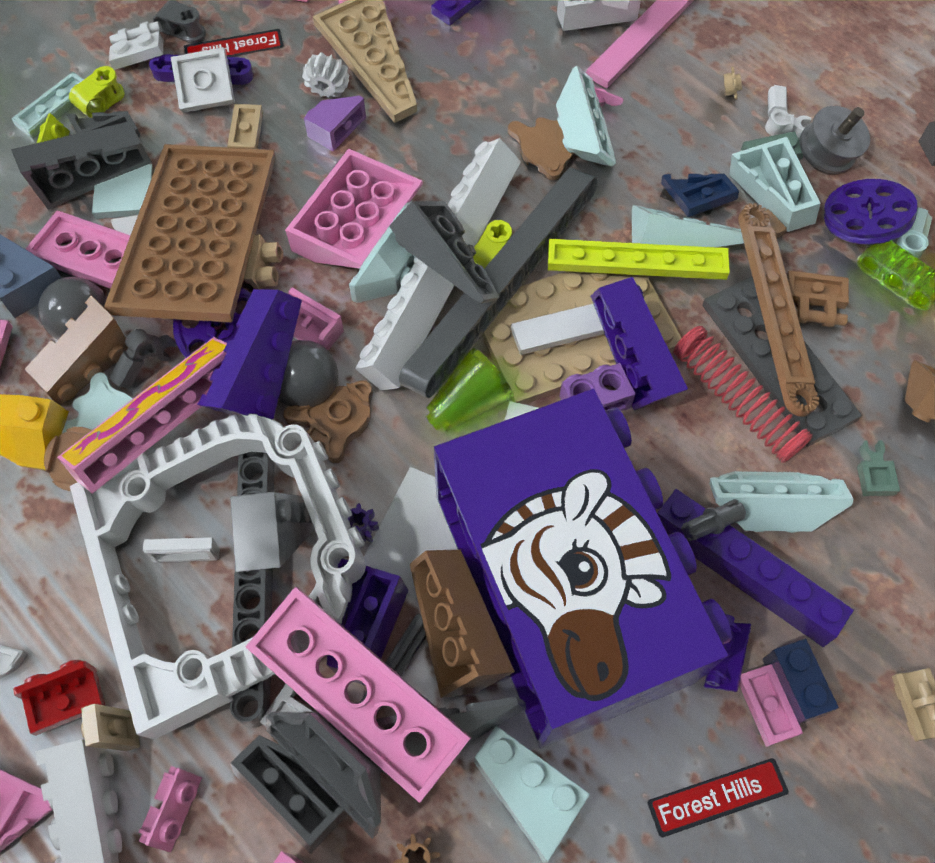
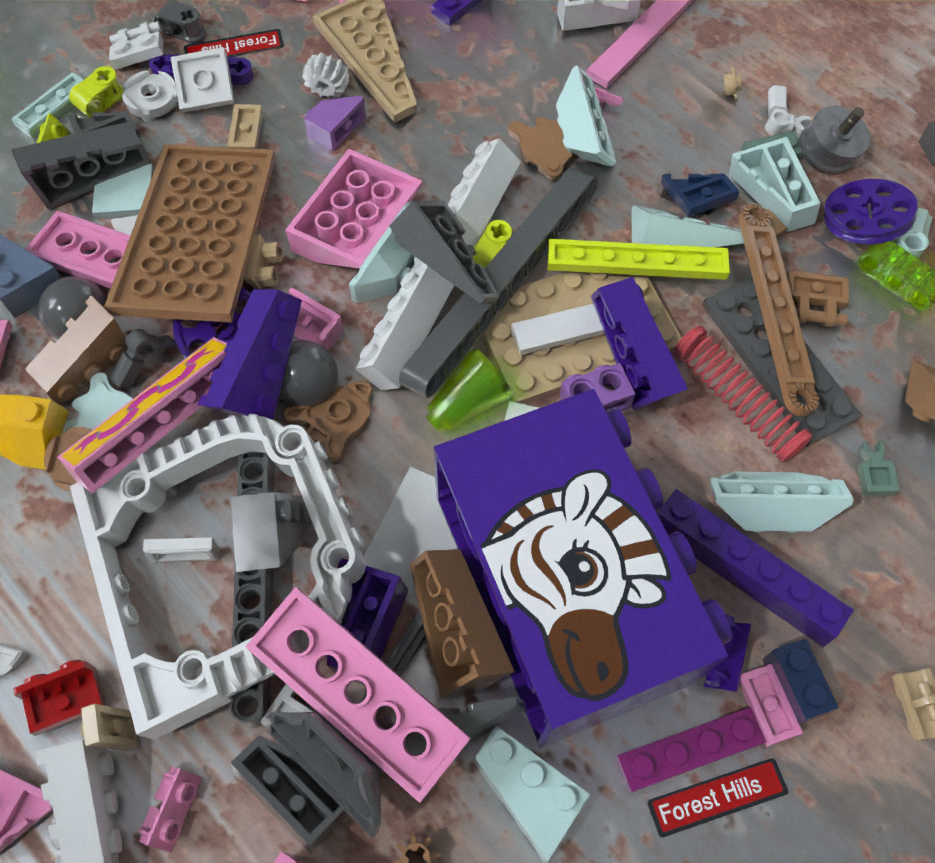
(153, 106): none -> white plate
(361, 517): dark purple gear -> none
(689, 750): none -> magenta plate
(714, 520): dark grey axle -> none

